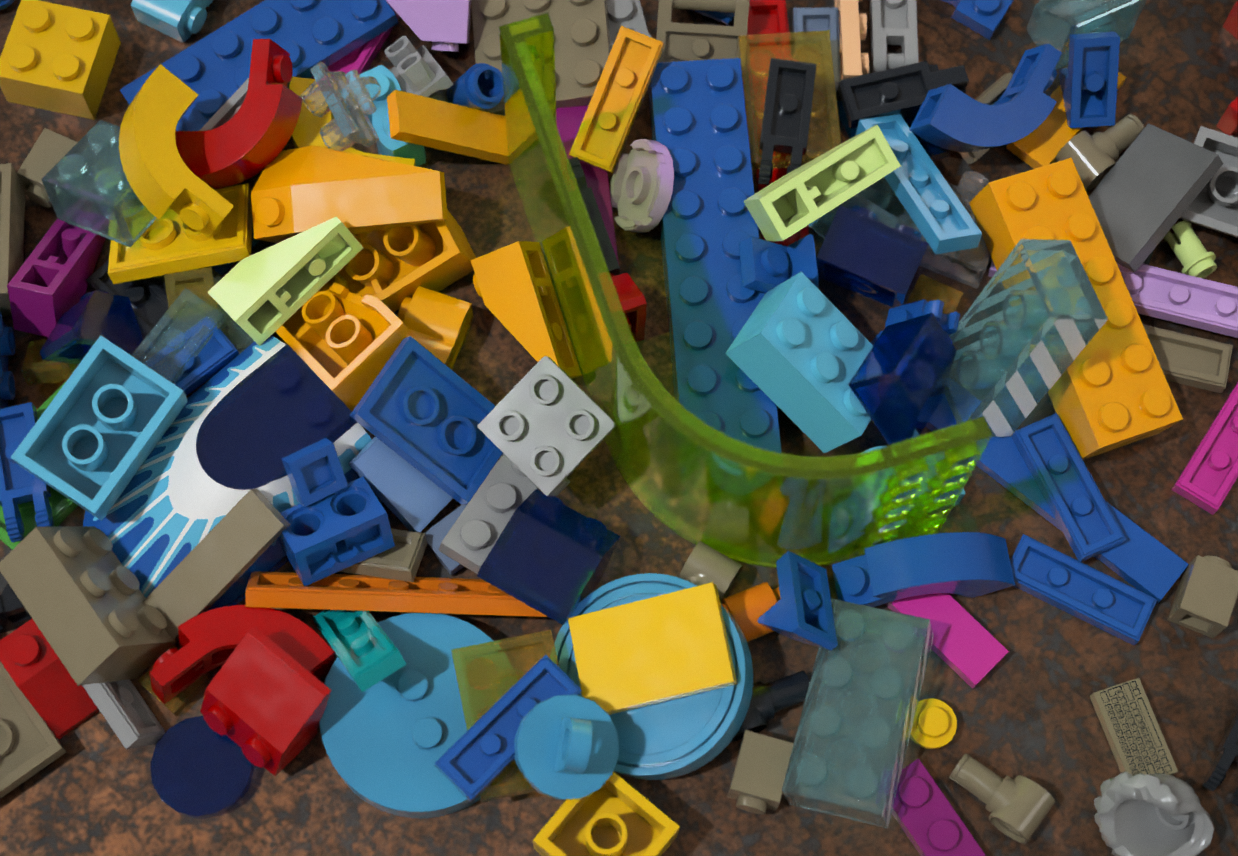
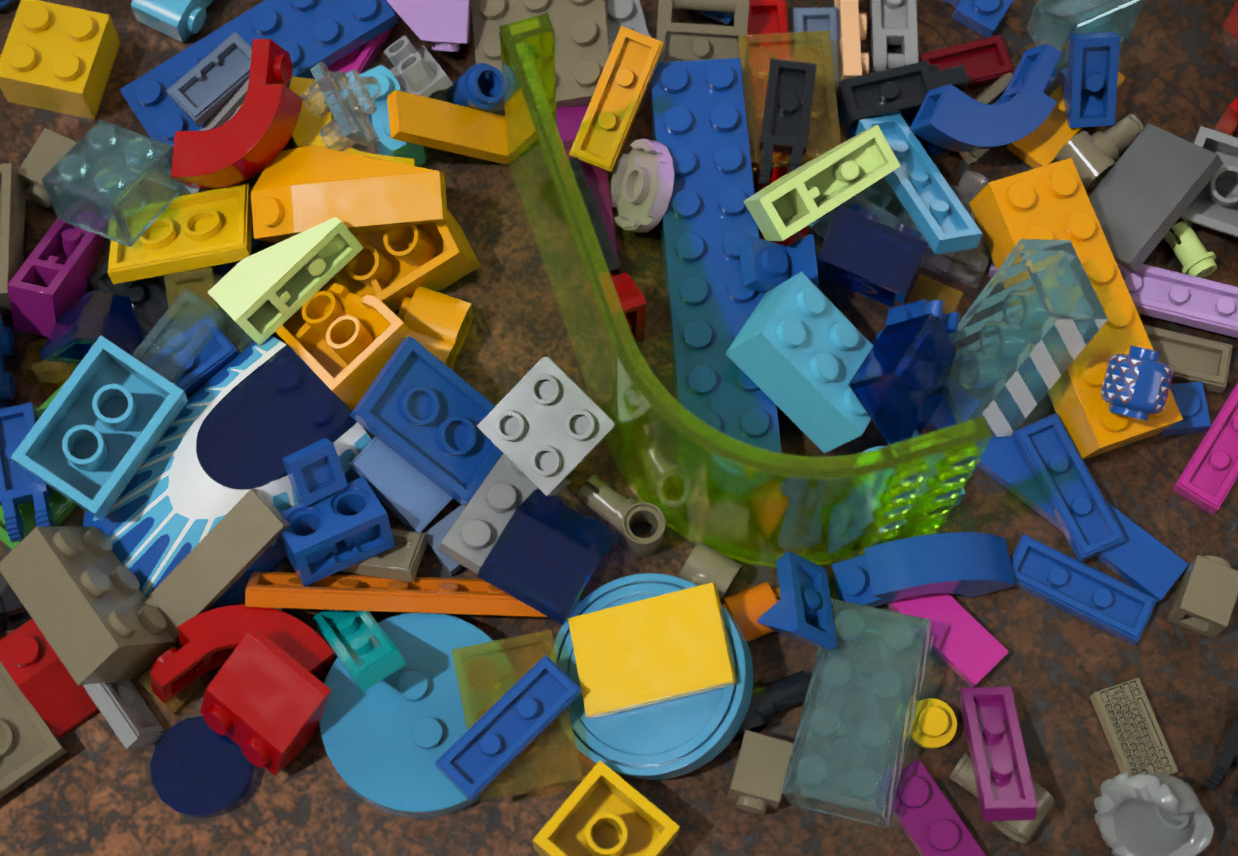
(153, 160): yellow arch -> none
(213, 80): none -> sand blue plate
(523, 299): light orange slope -> none
(566, 747): dark azure tile -> none
(623, 514): none -> dark tan pin
(983, 60): none -> dark red tile
(998, 754): none -> magenta plate
(1136, 383): none -> blue head
(1193, 408): none -> blue plate

